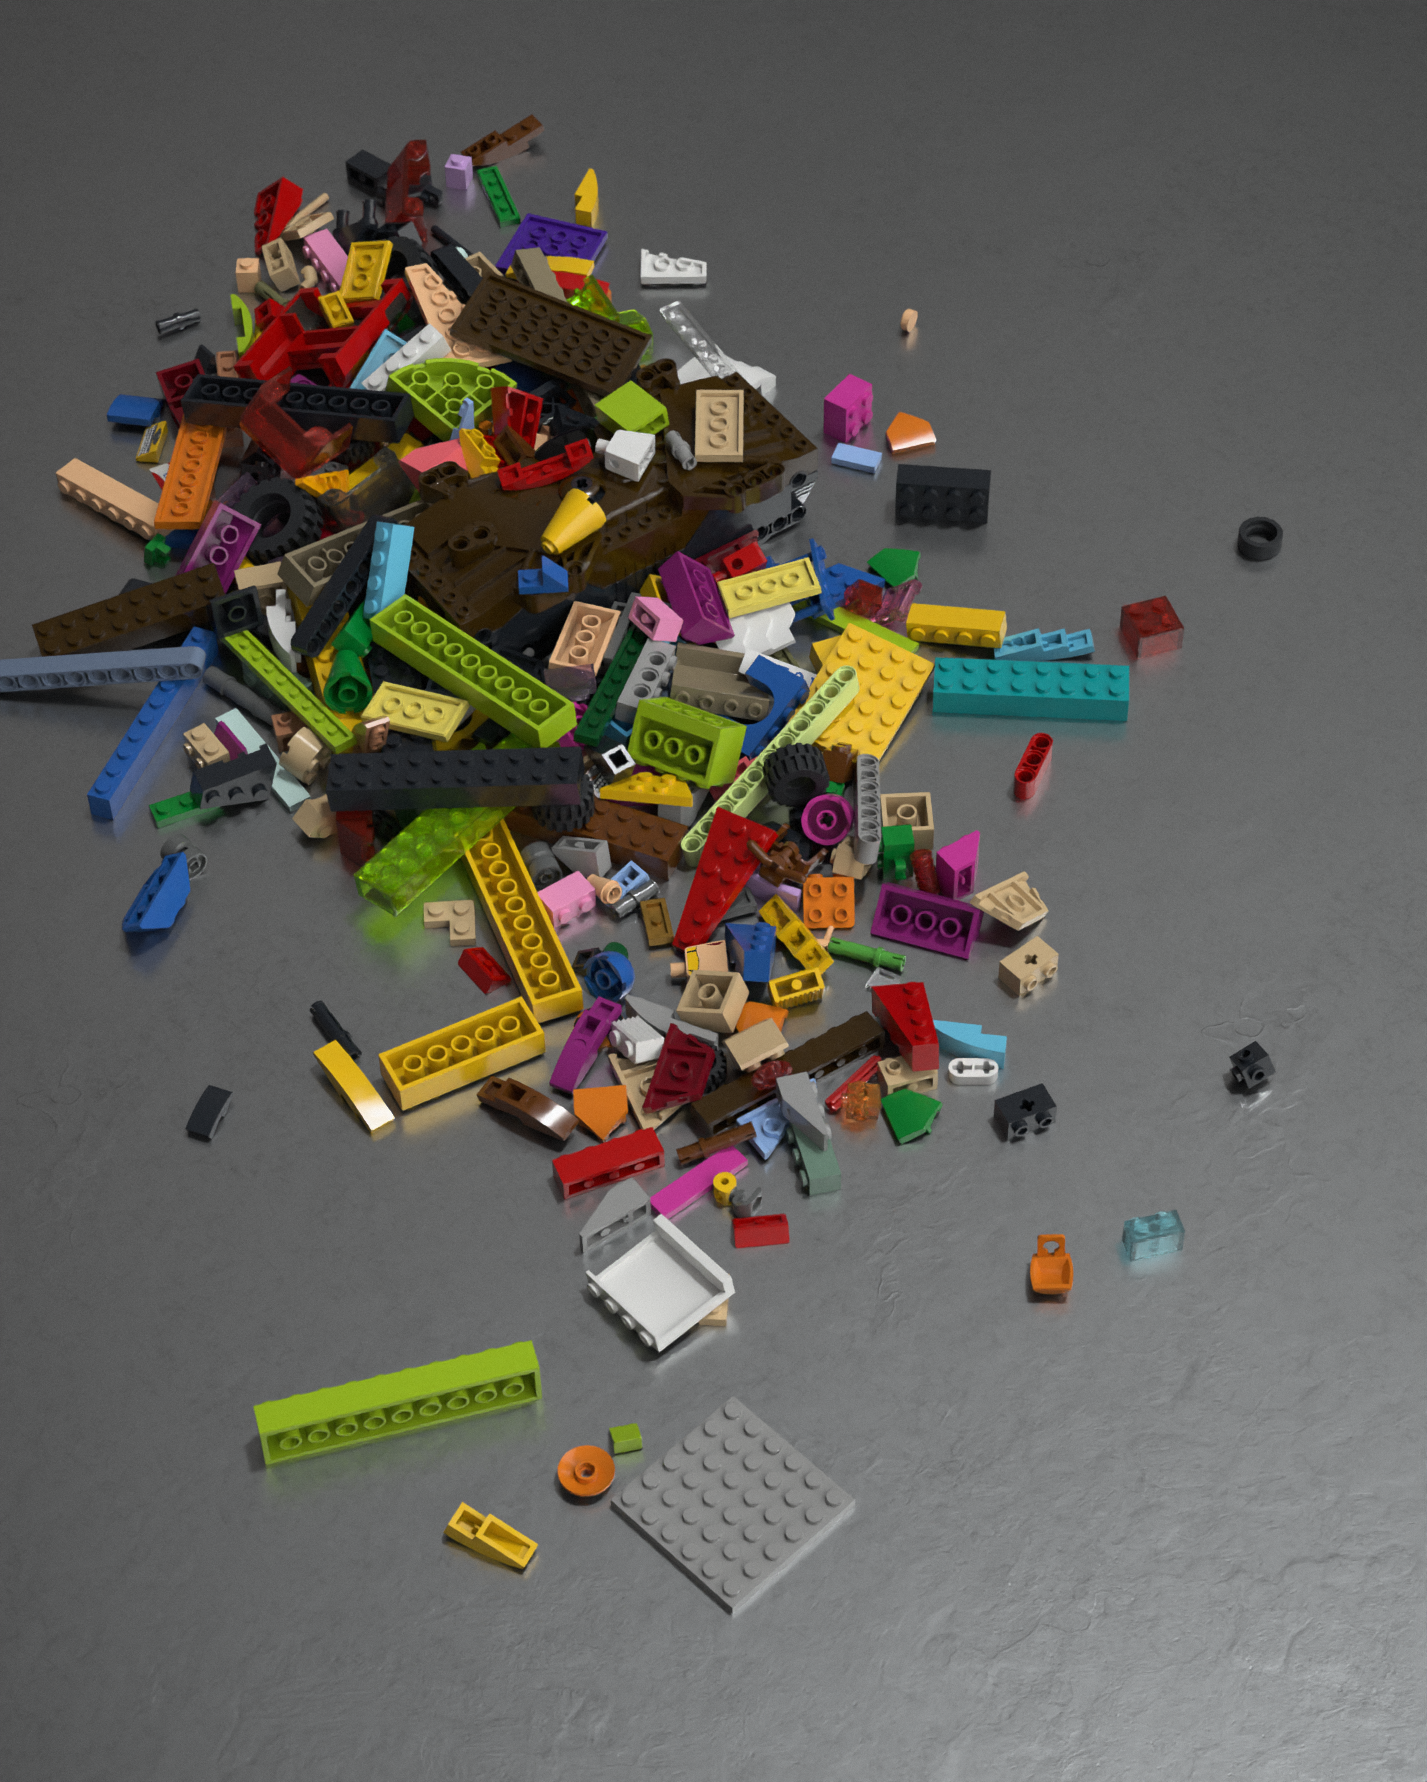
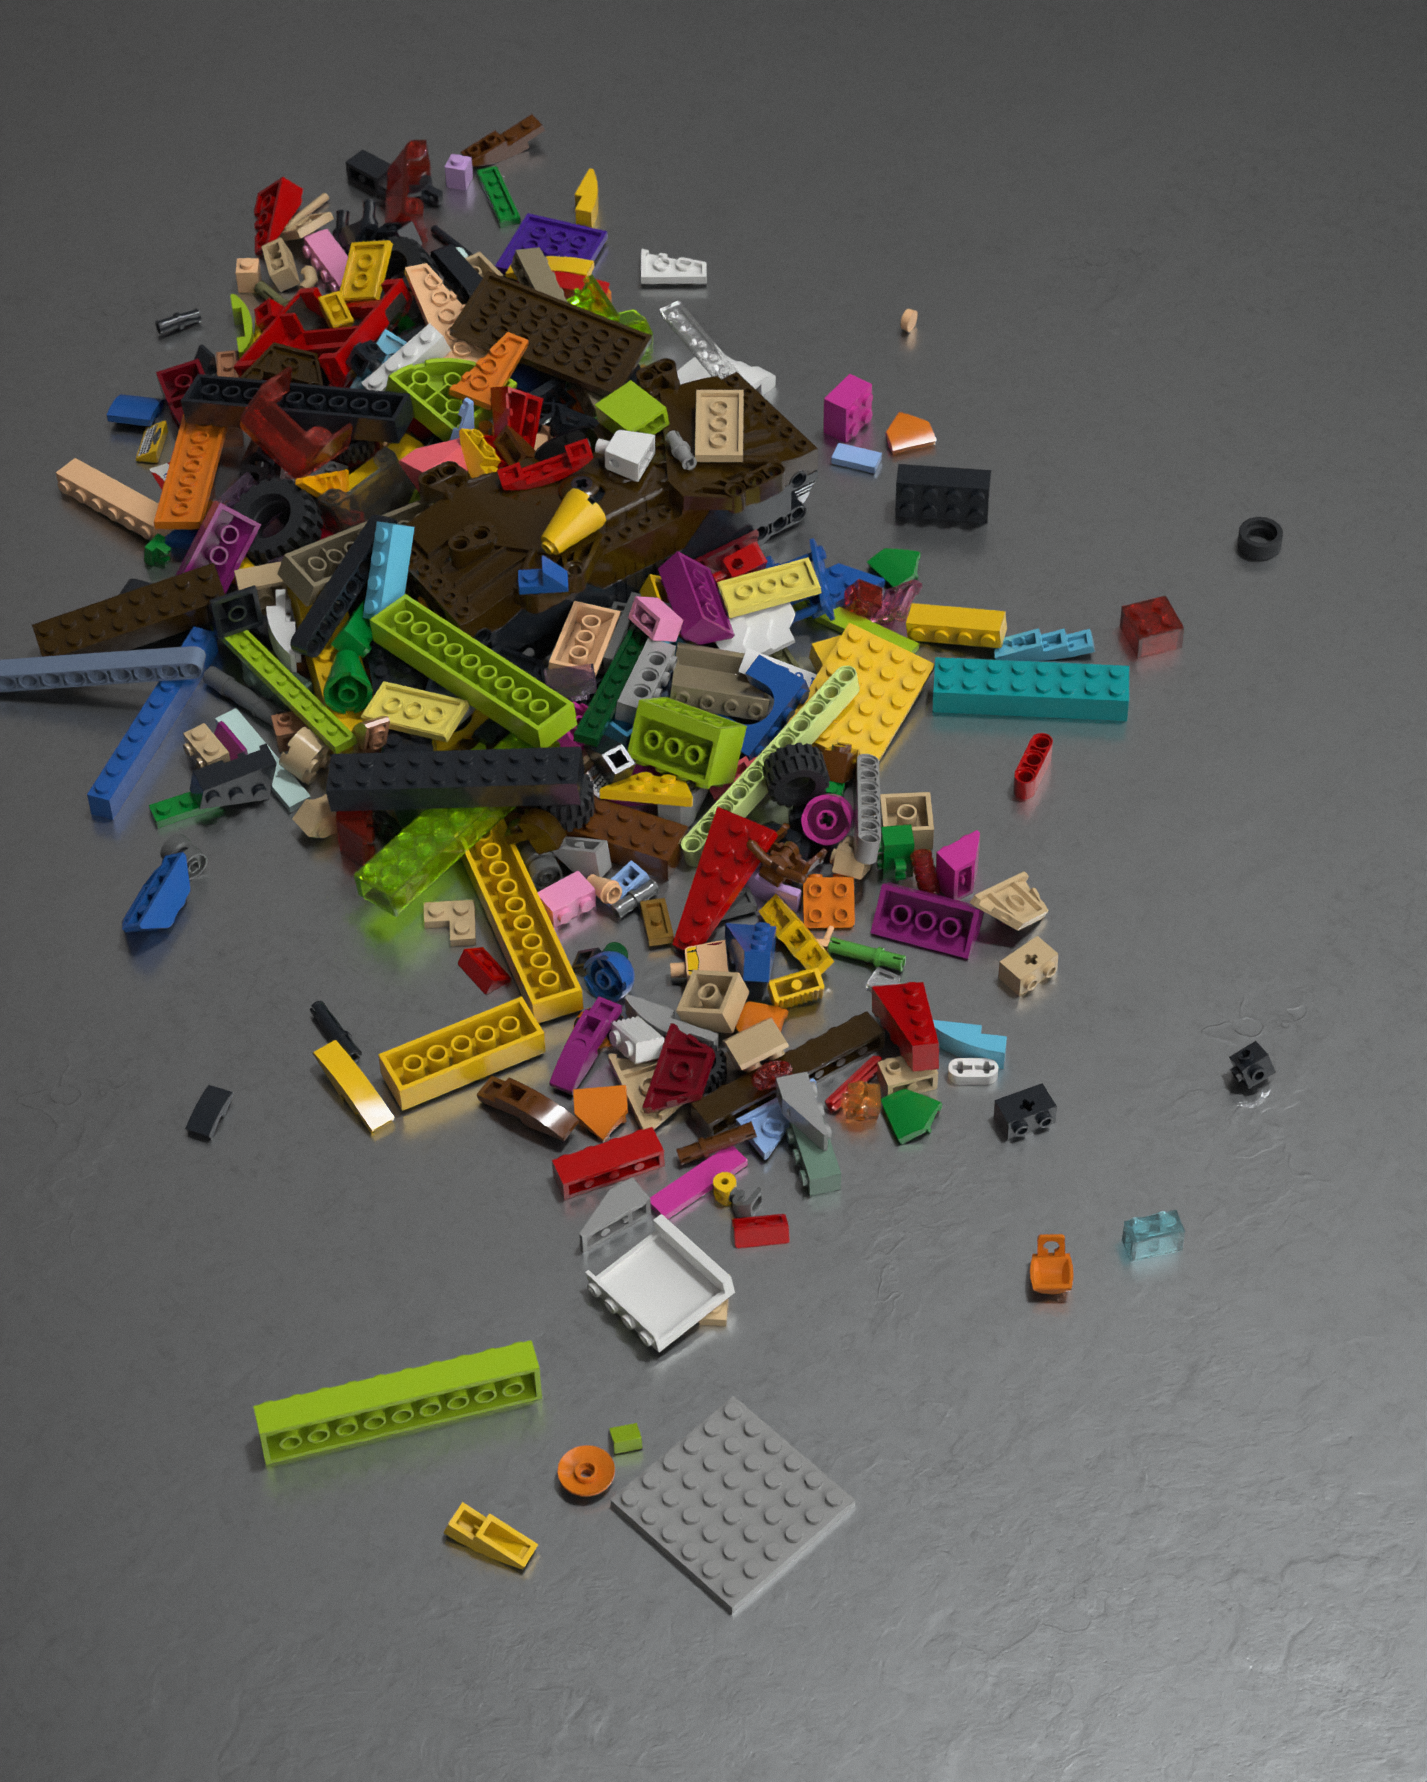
(279, 357): none -> dark brown wing
(365, 358): none -> black brick
(491, 371): none -> orange wing
(539, 828): none -> dark brown brick

